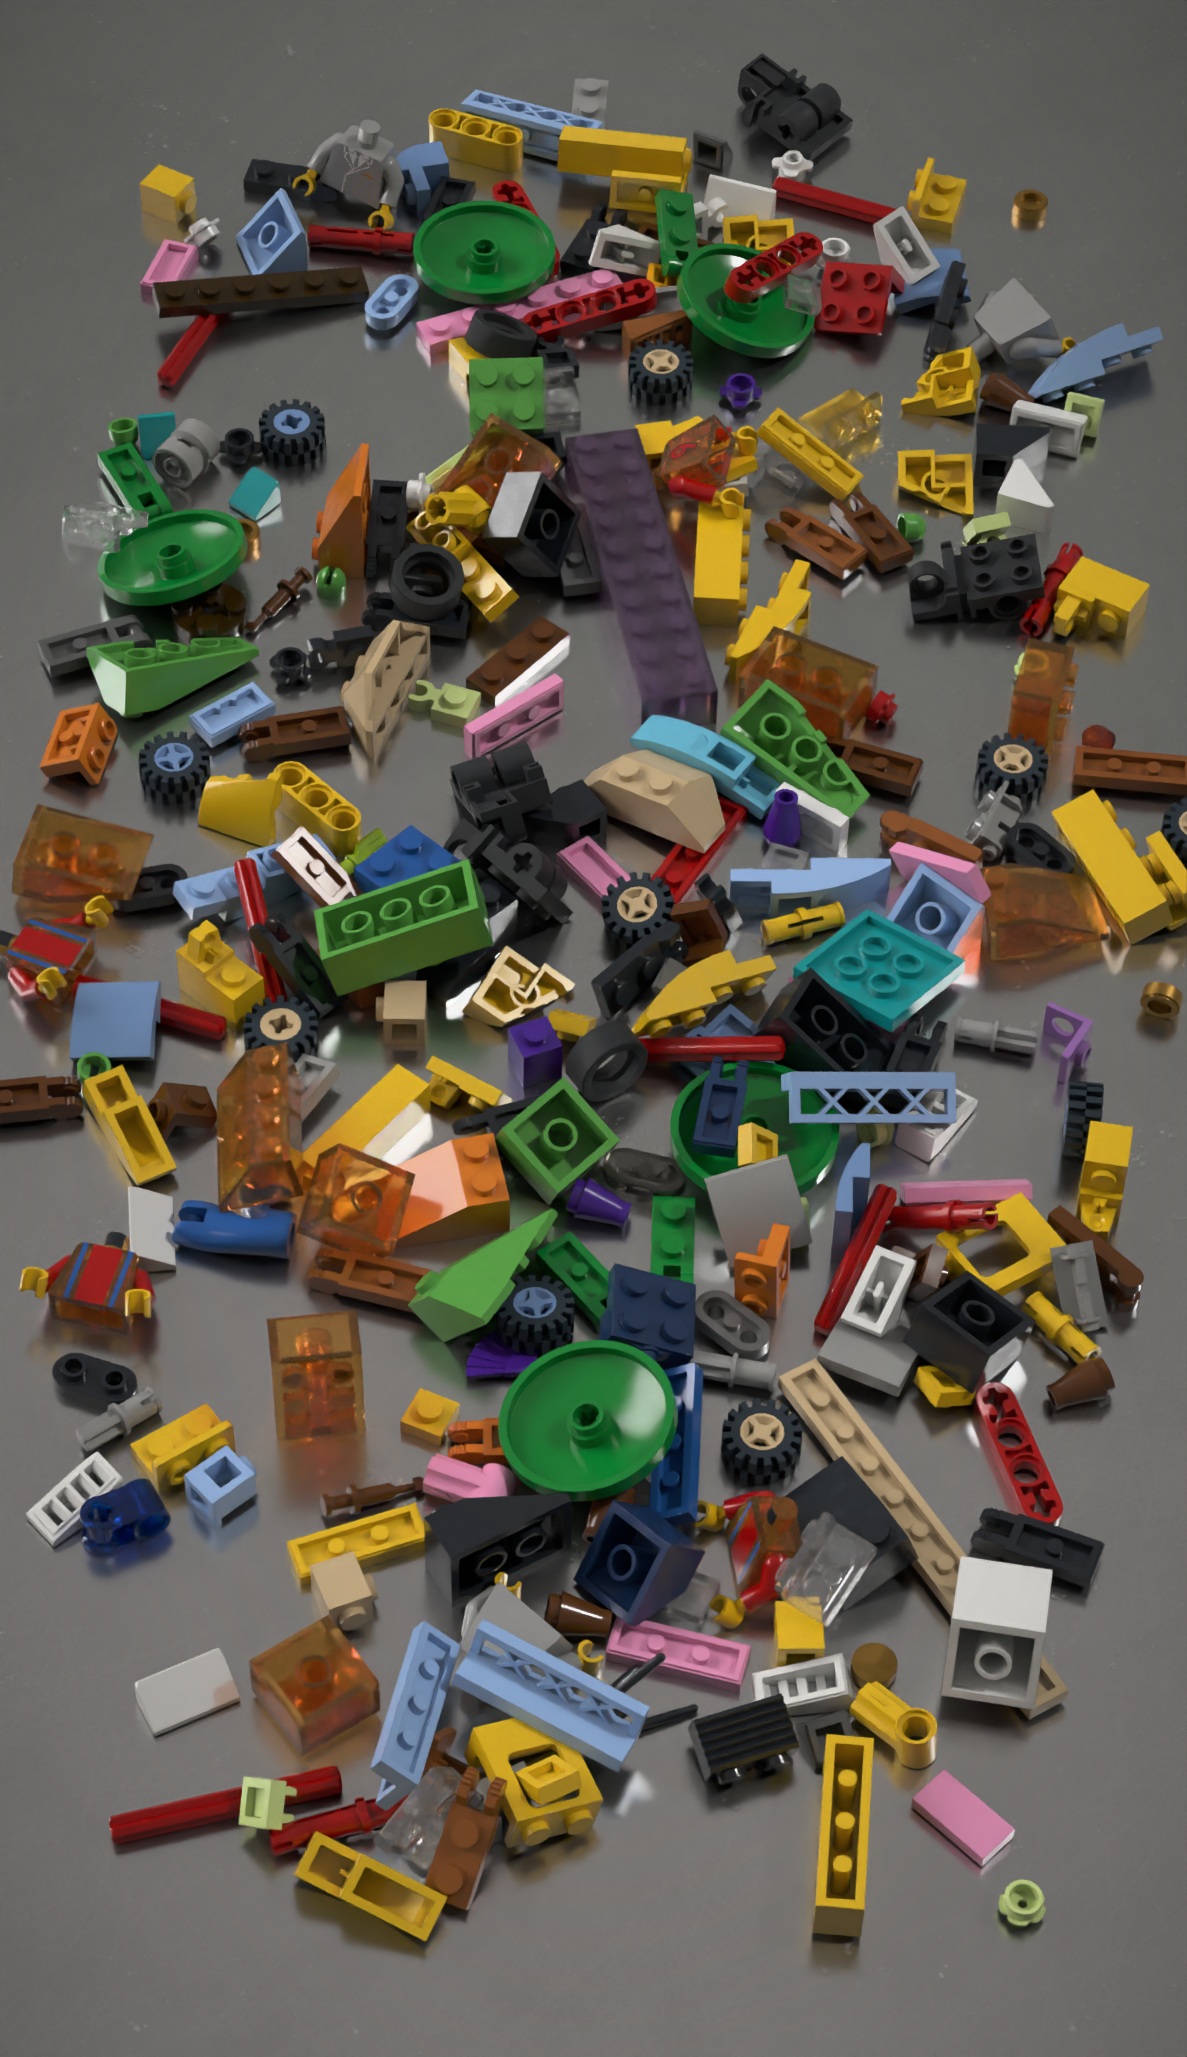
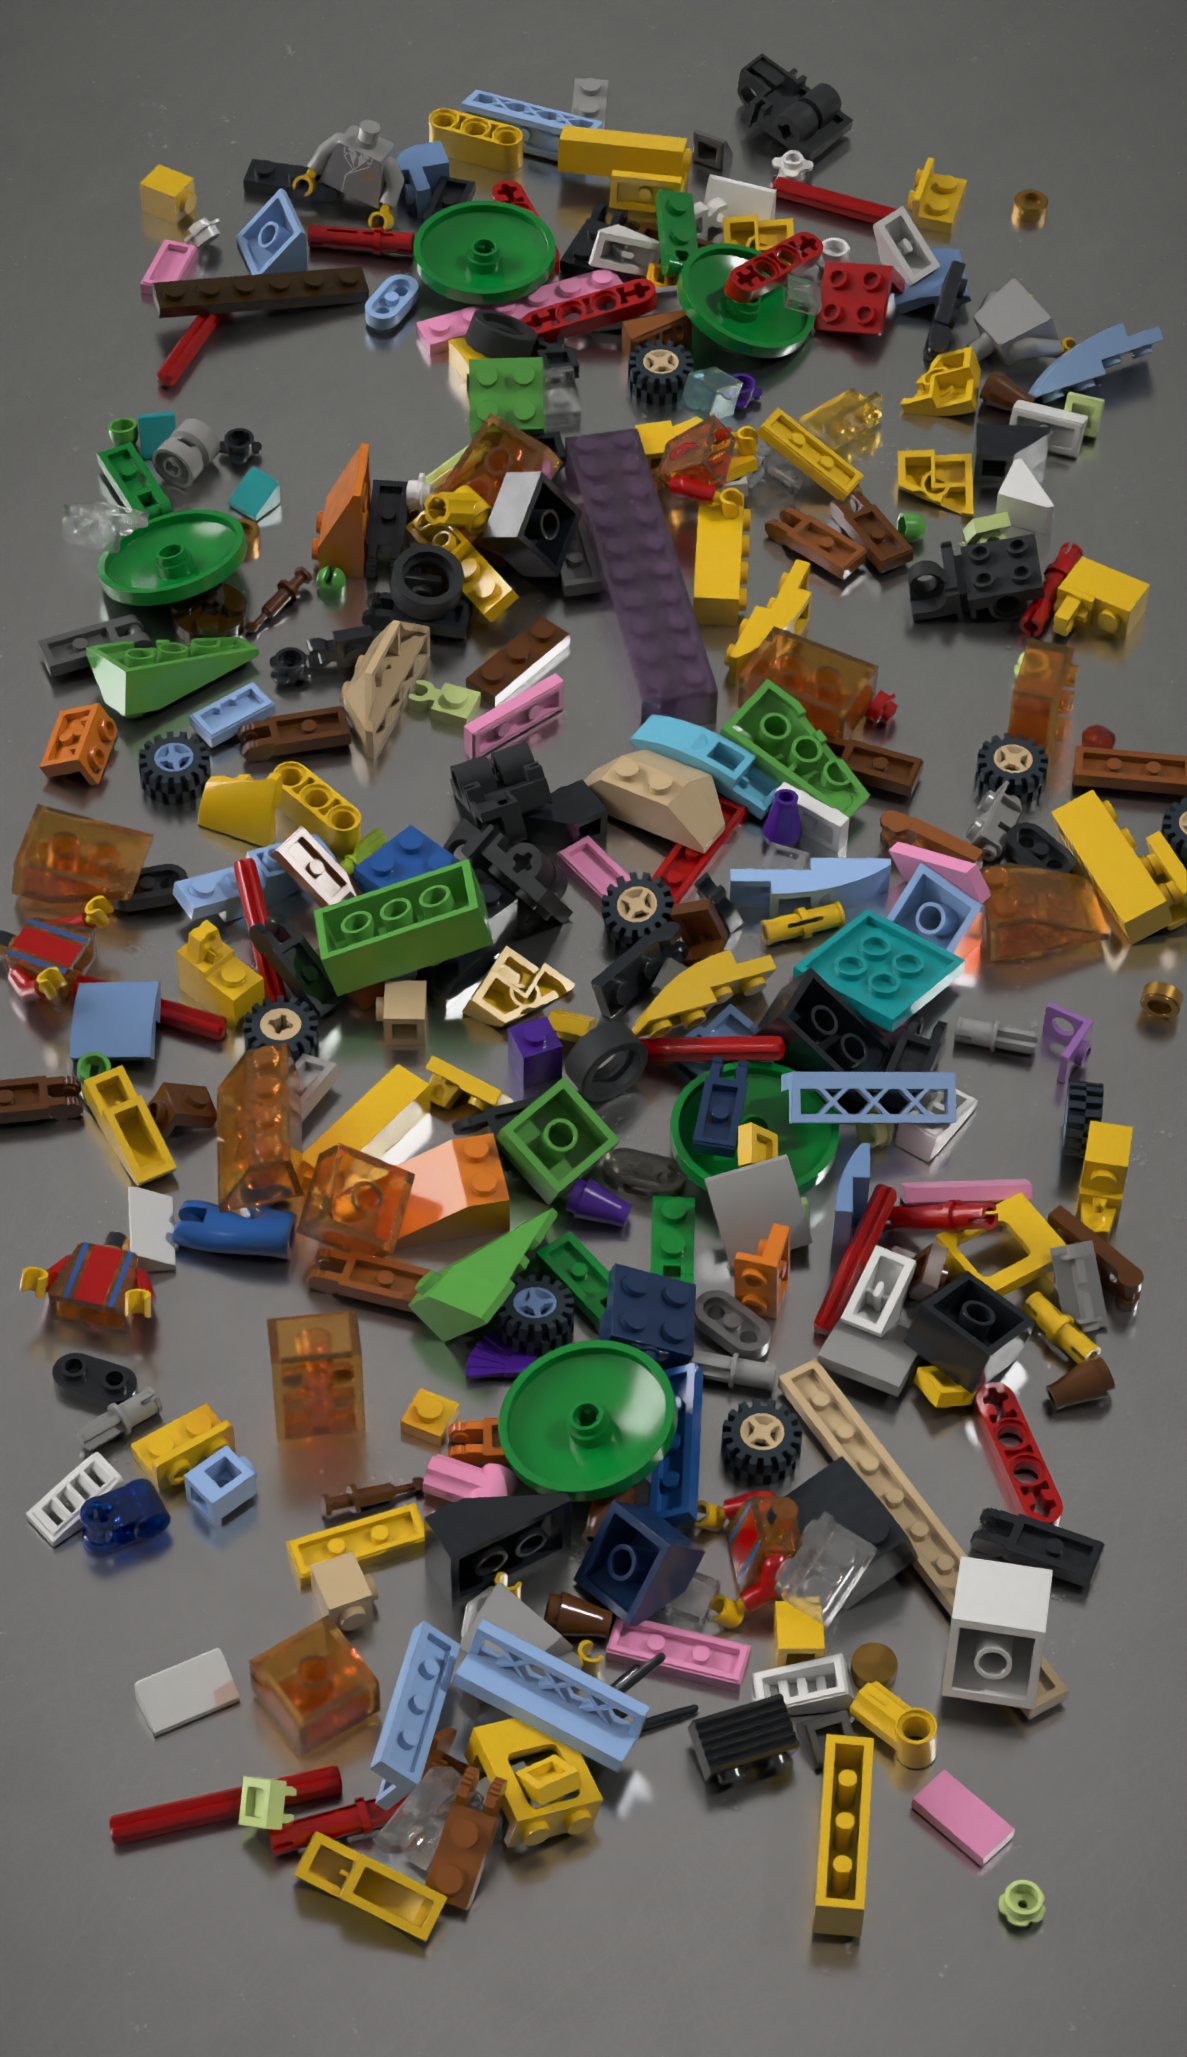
(292, 432): black wheel -> none
(711, 393): none -> clear light blue brick

